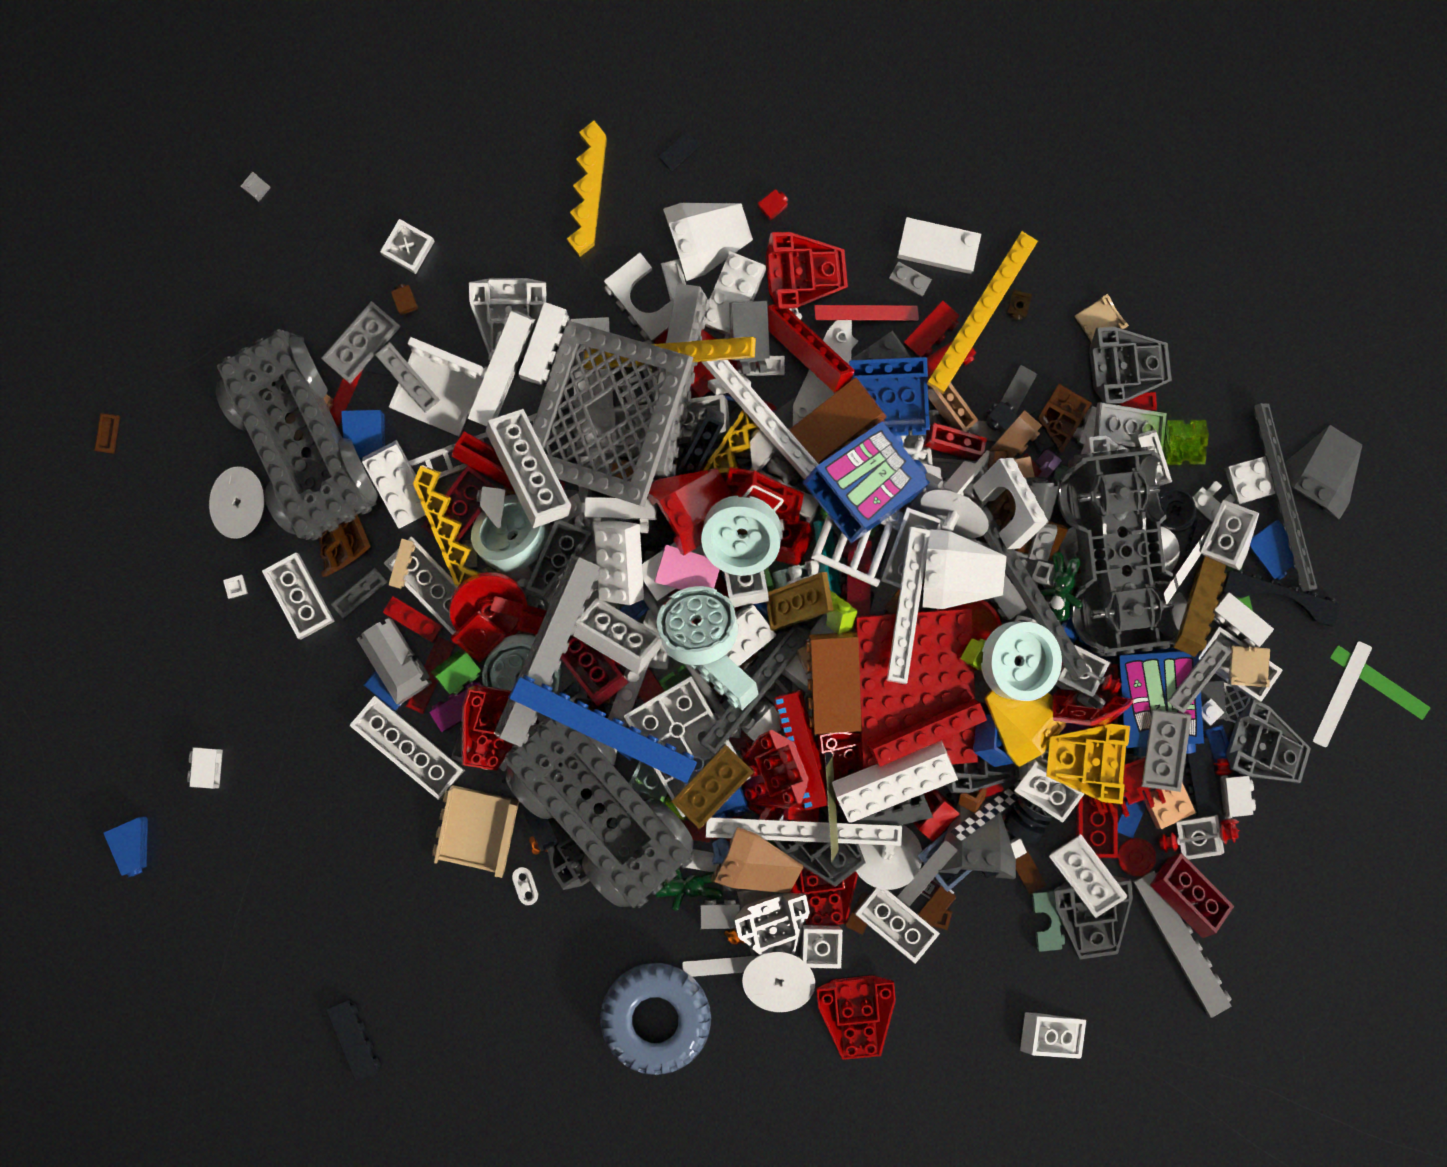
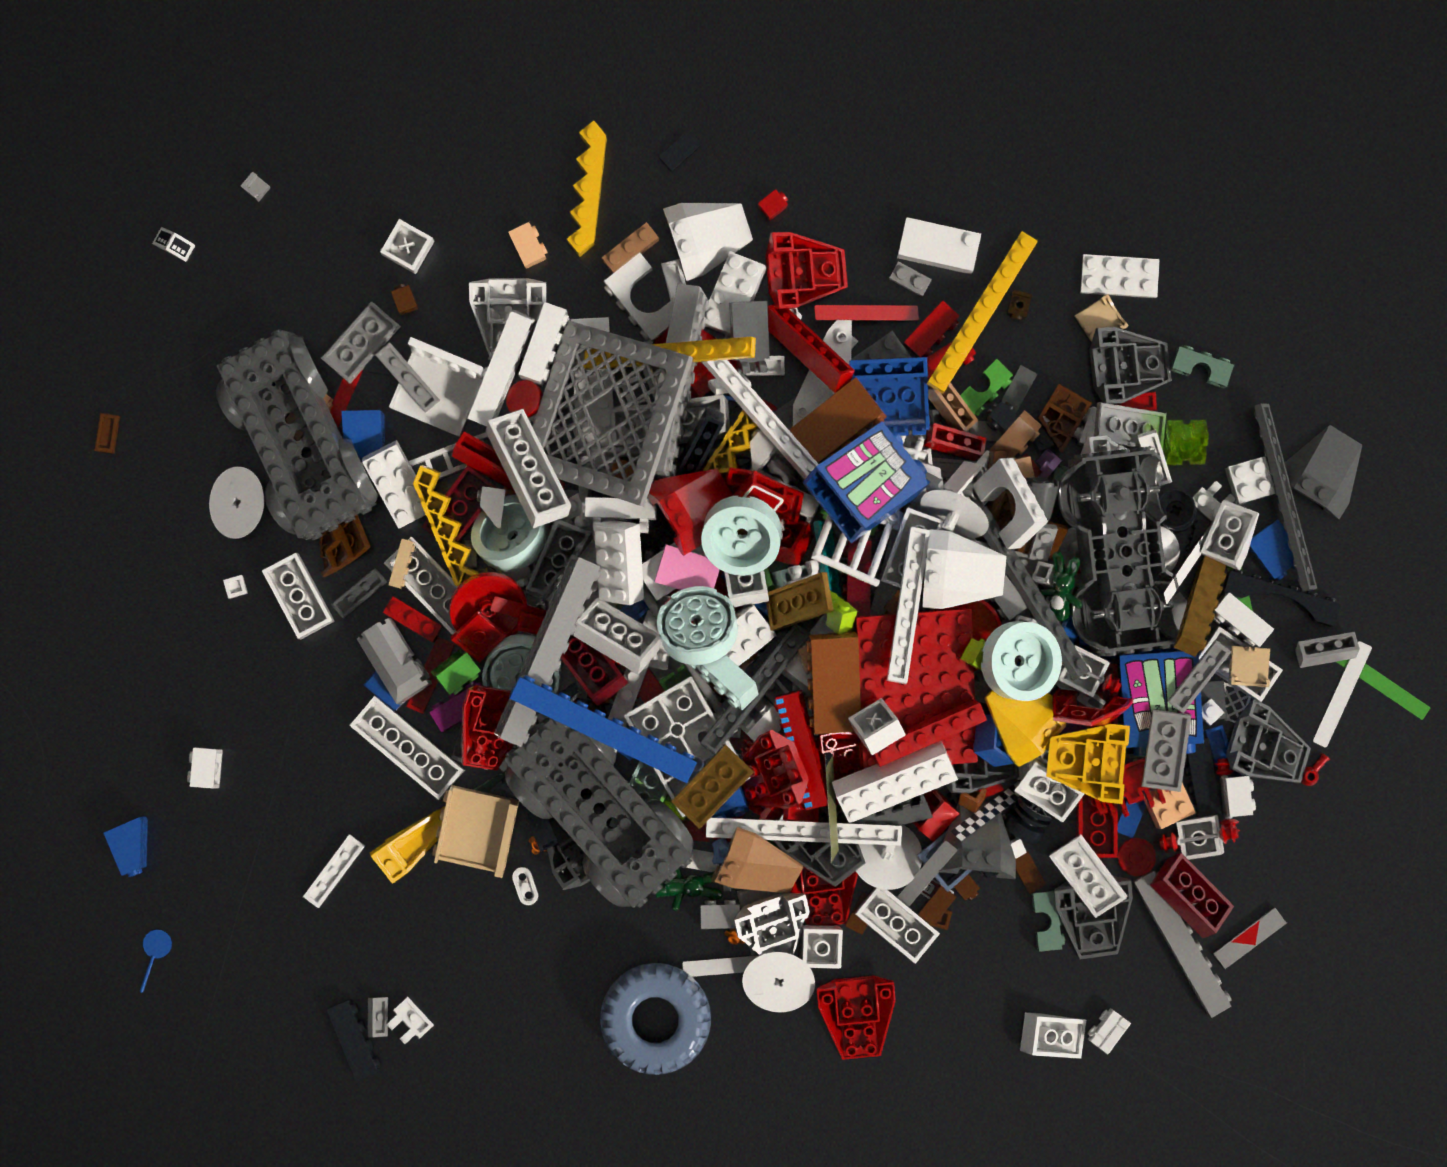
(156, 945): none -> blue piece
(173, 244): none -> slope
(334, 871): none -> white plate
(377, 1017): none -> light grey plate
(408, 846): none -> yellow plate
(413, 1018): none -> white plate
(524, 396): none -> red tile
(527, 244): none -> light nougat brick
(634, 244): none -> medium nougat brick
(876, 726): none -> white brick
(967, 888): none -> reddish brown brick
(997, 377): none -> bright green arch
(1108, 1030): none -> white brick
(1119, 276): none -> white plate
(1218, 369): none -> sand green arch
(1249, 938): none -> light grey tile
(1314, 770): none -> red bar
(1327, 649): none -> light grey brick

